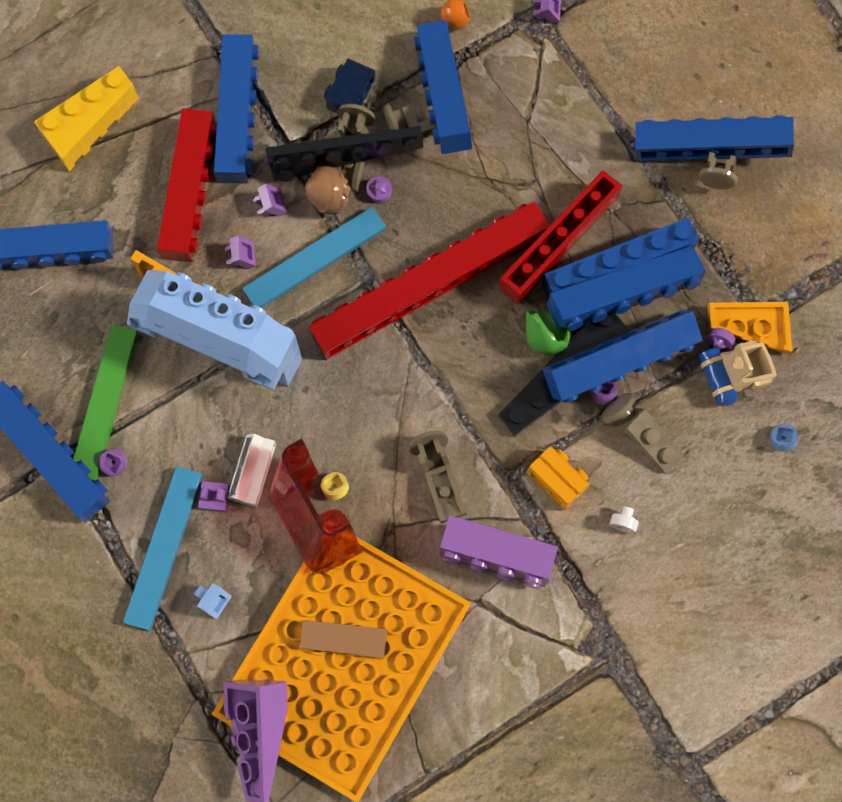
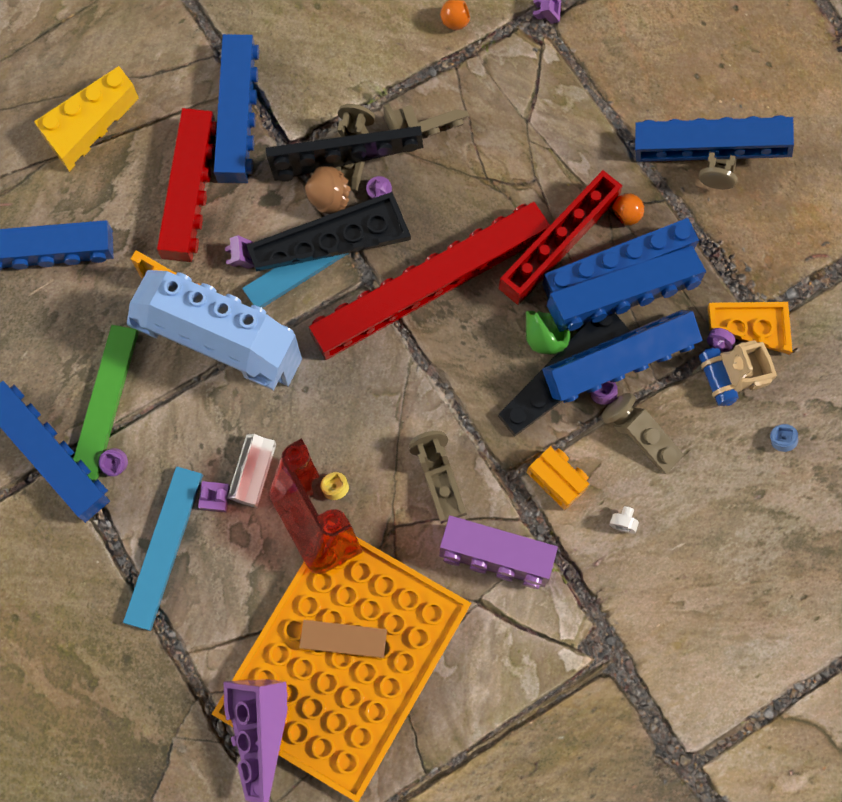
(212, 599): light blue tile -> none
(271, 199): medium lavender tile -> none
(346, 231): none -> black wing
(350, 86): dark blue brick -> none
(444, 88): blue brick -> none
(628, 209): none -> orange piece

